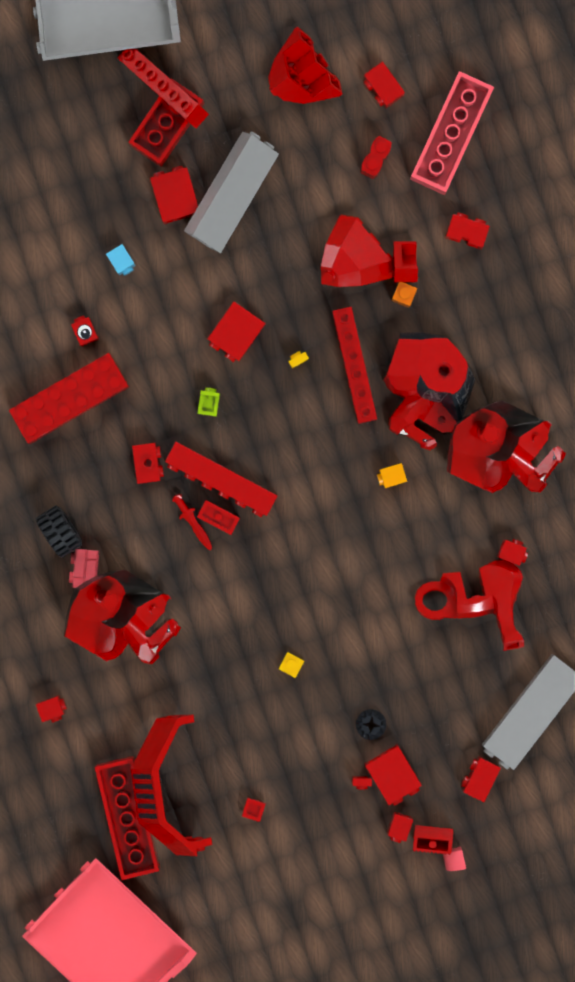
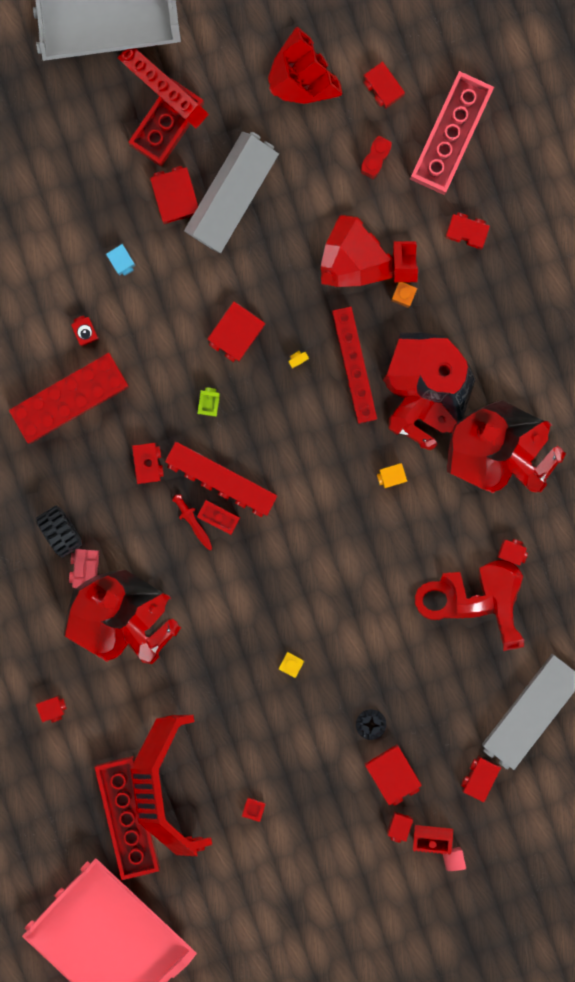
(361, 782): red plate -> none

